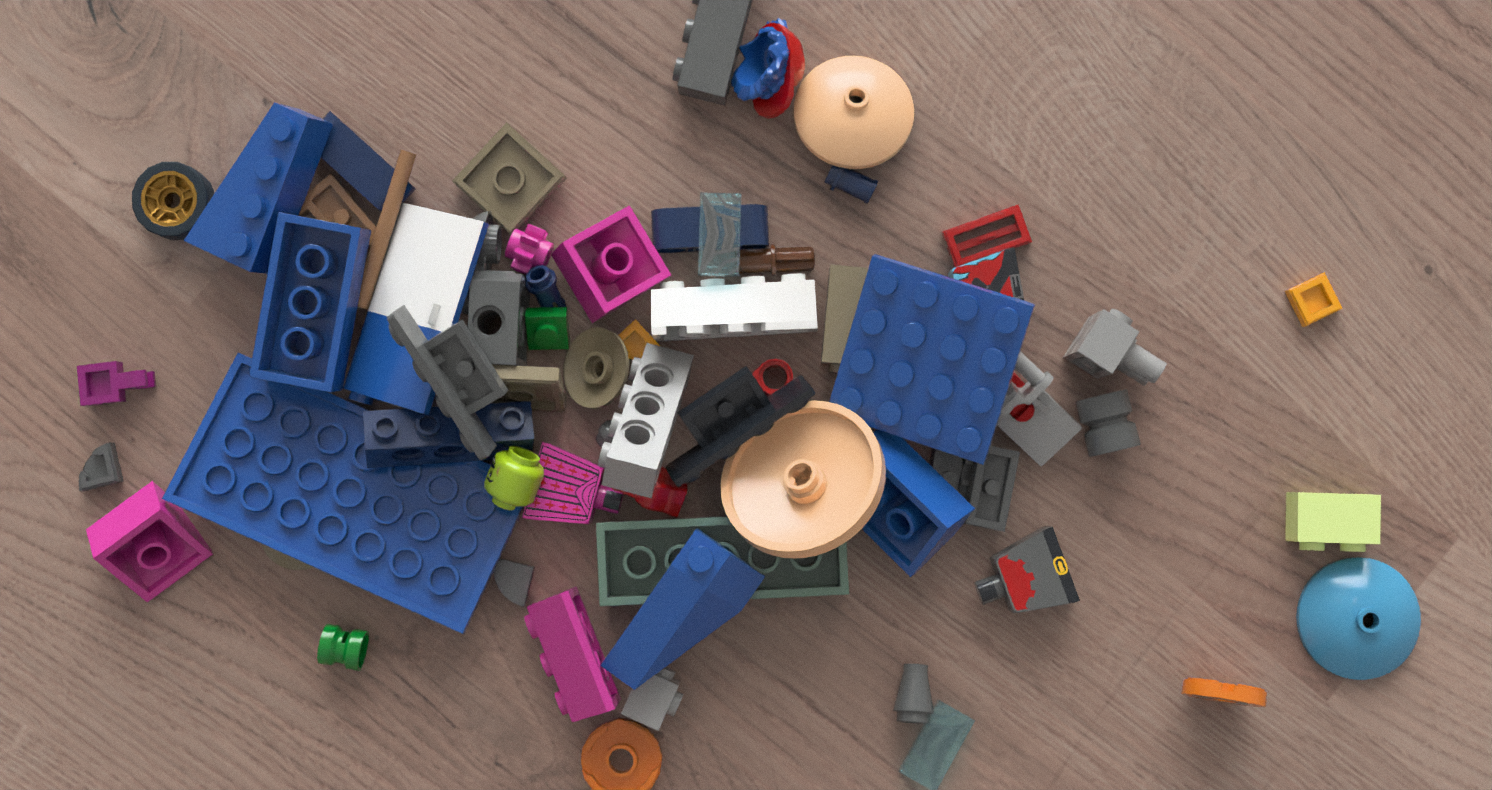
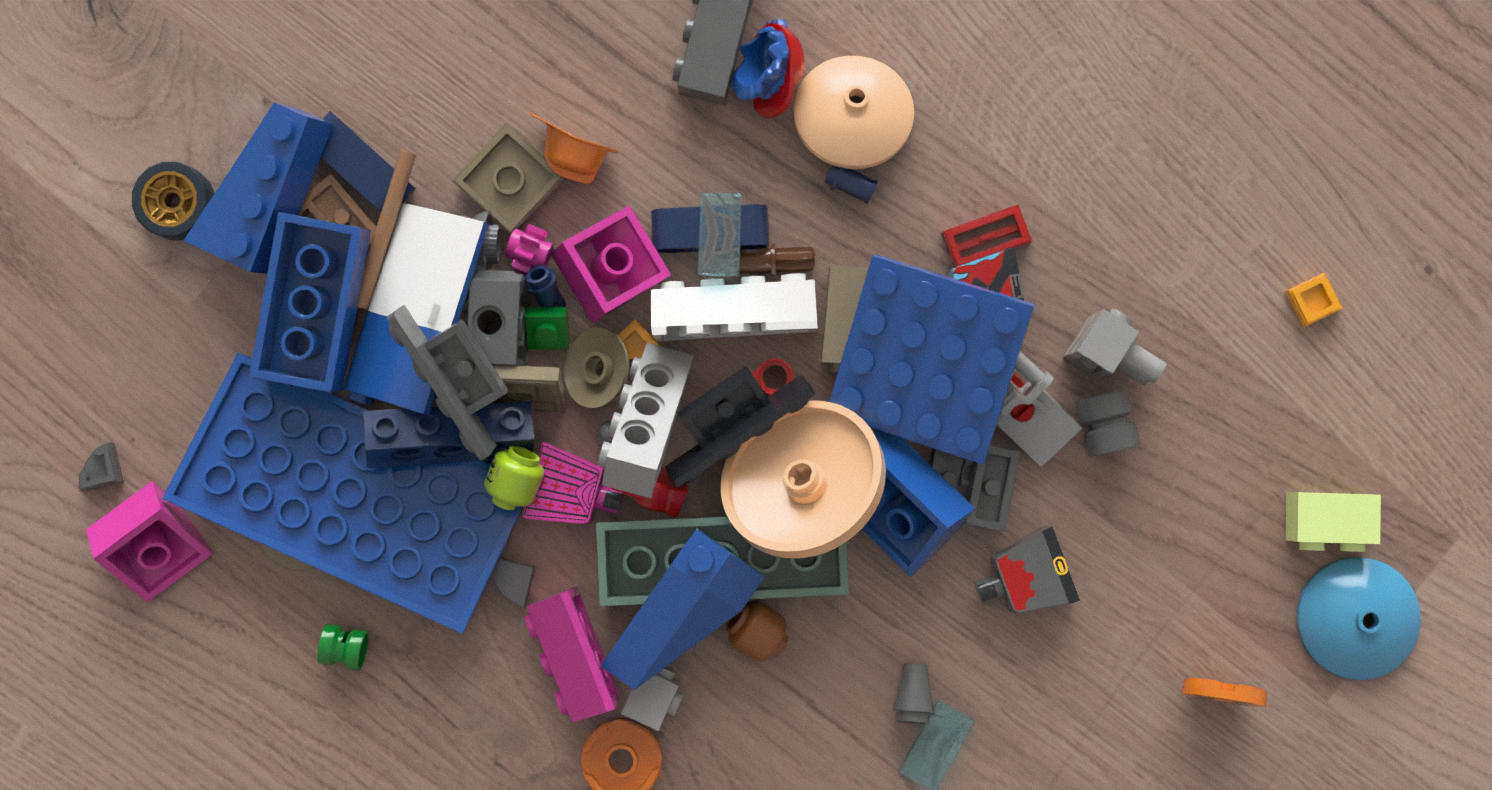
(107, 382): magenta plate -> none
(571, 155): none -> orange piece
(757, 632): none -> dark orange head

